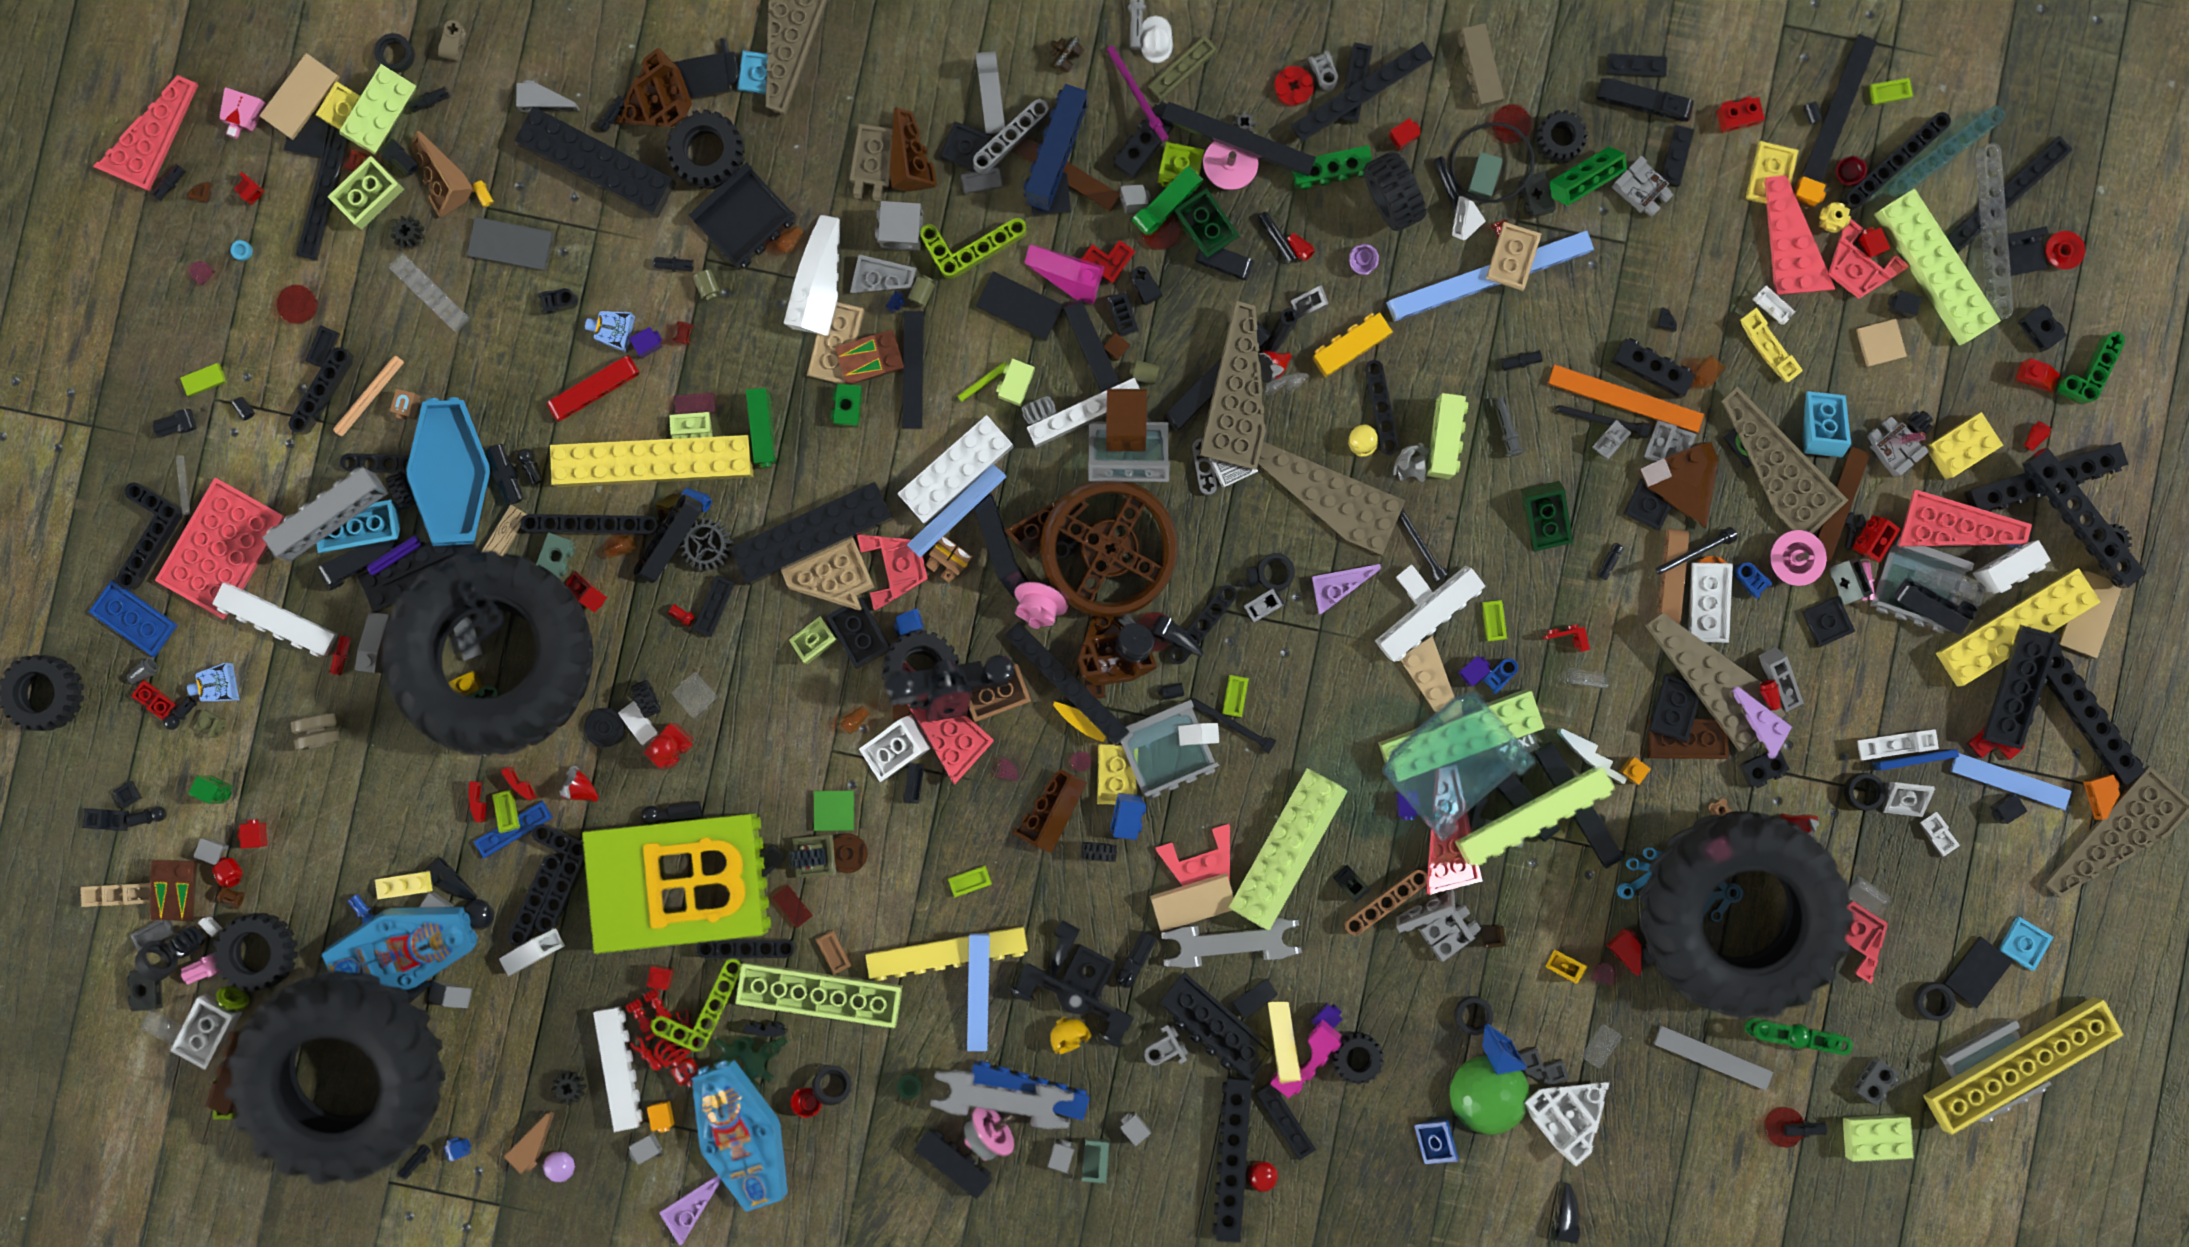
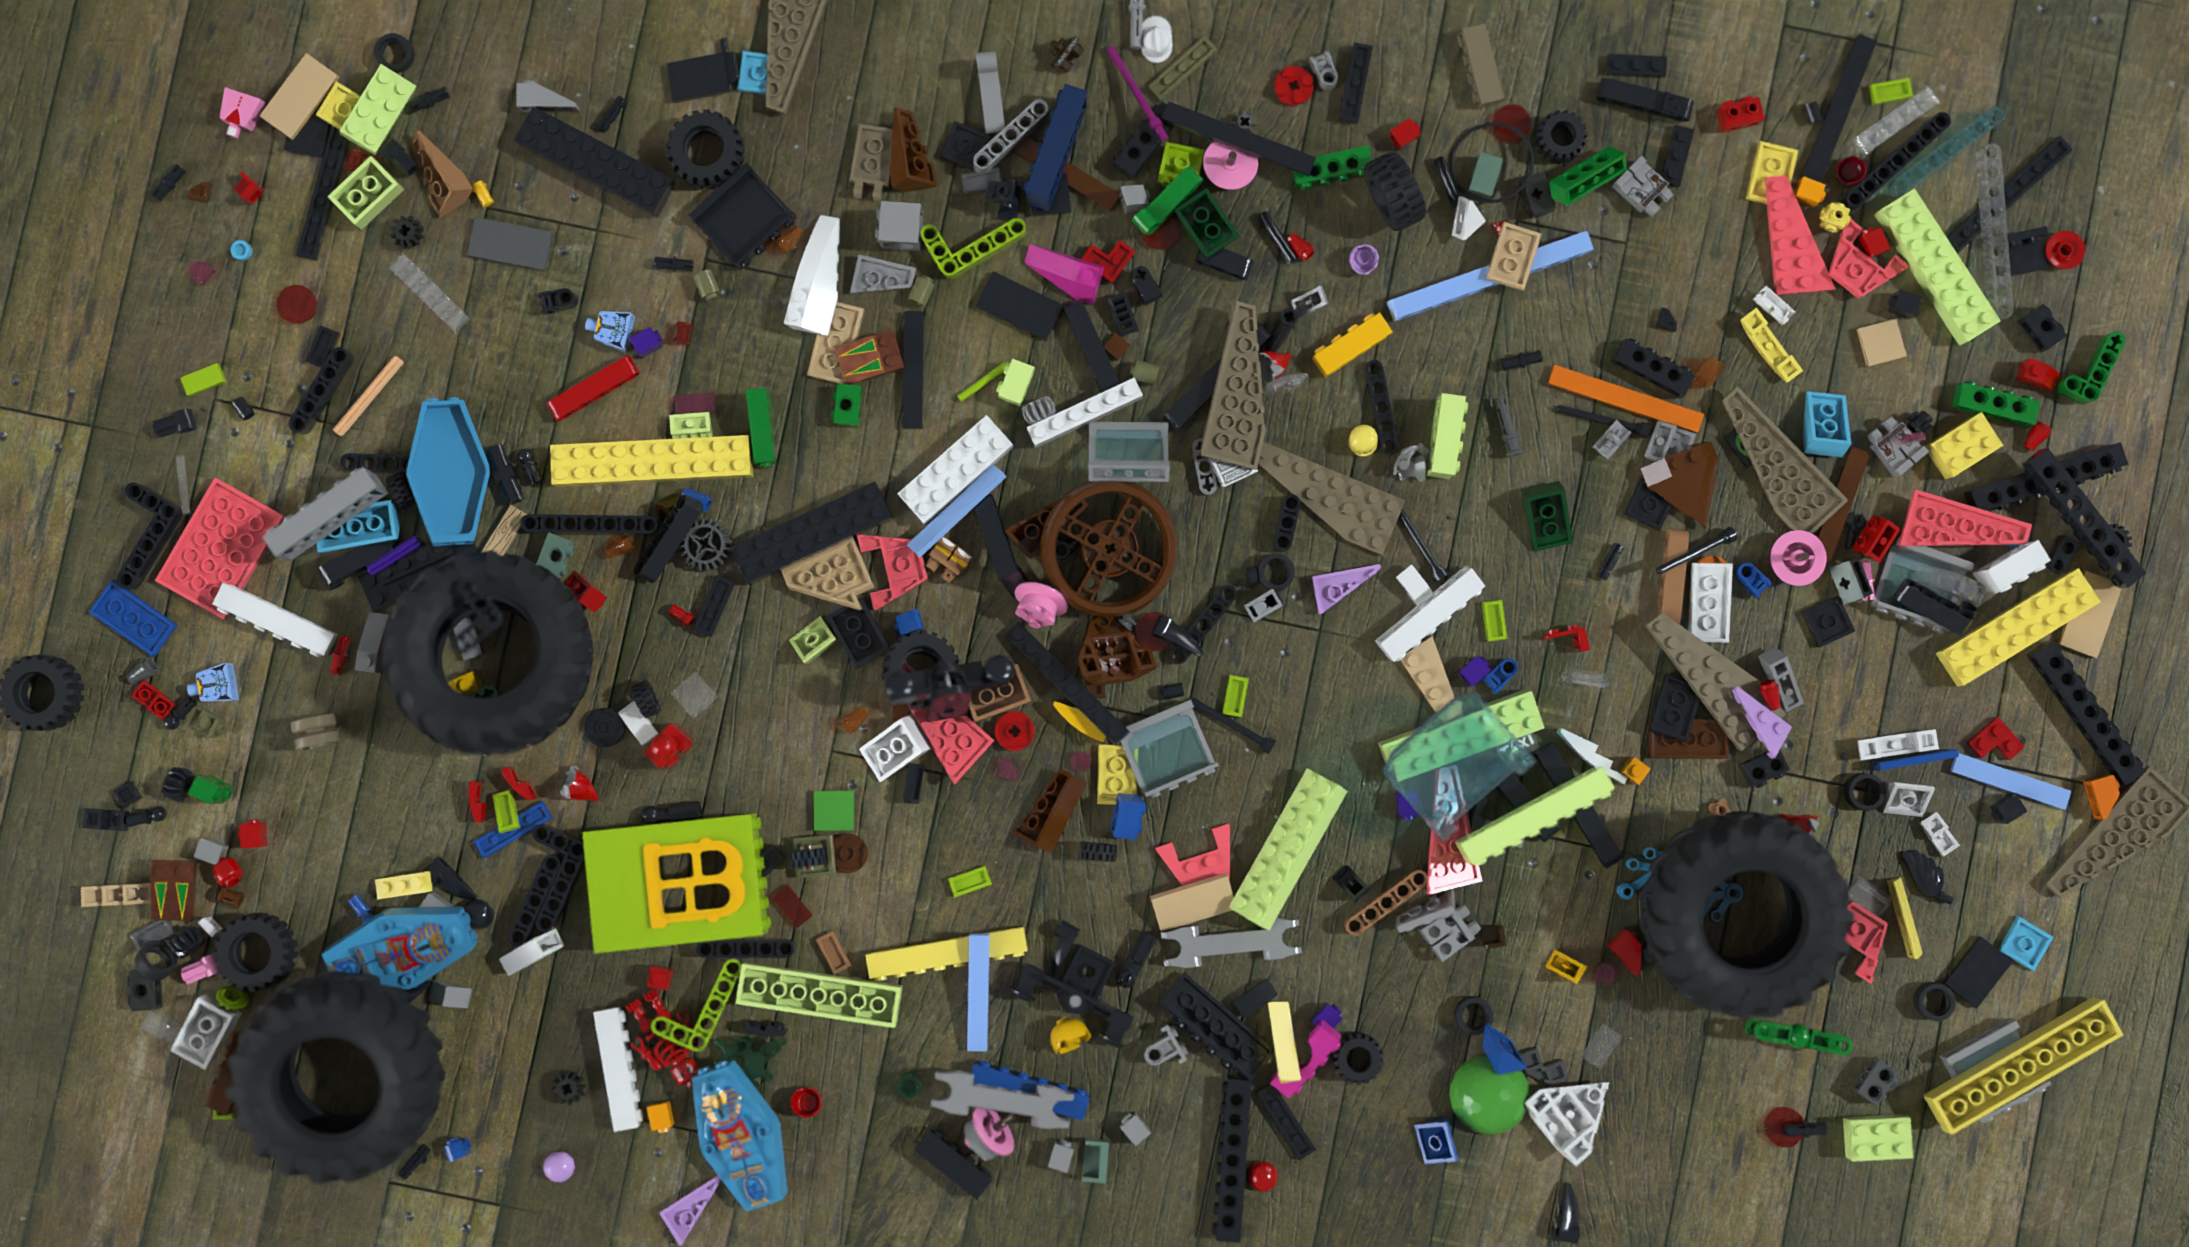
(147, 141): coral wing -> none
(177, 784): none -> black gear
(404, 404): medium nougat brick -> none
(452, 44): dark tan piece -> none
(528, 1149): medium nougat slope -> none
(645, 1148): light grey brick -> none
(657, 94): reddish brown wedge -> none
(844, 1076): black tyre -> none
(895, 302): clear blue plate -> none
(1008, 195): none -> black tile
(1023, 738): none -> red plate
(1126, 420): reddish brown slope -> none
(1134, 642): black head -> none
(1198, 734): white slope -> none
(1292, 514): none -> black beam
(1362, 92): black plate -> none
(1713, 1058): light grey tile -> none
(1719, 849): clear pink tile -> none
(1895, 121): none -> clear beam
(1904, 918): none -> light yellow slope
(1926, 875): none -> black animal
(2021, 686): black plate -> none
(2027, 406): none -> green brick
(2062, 554): none -> black leg

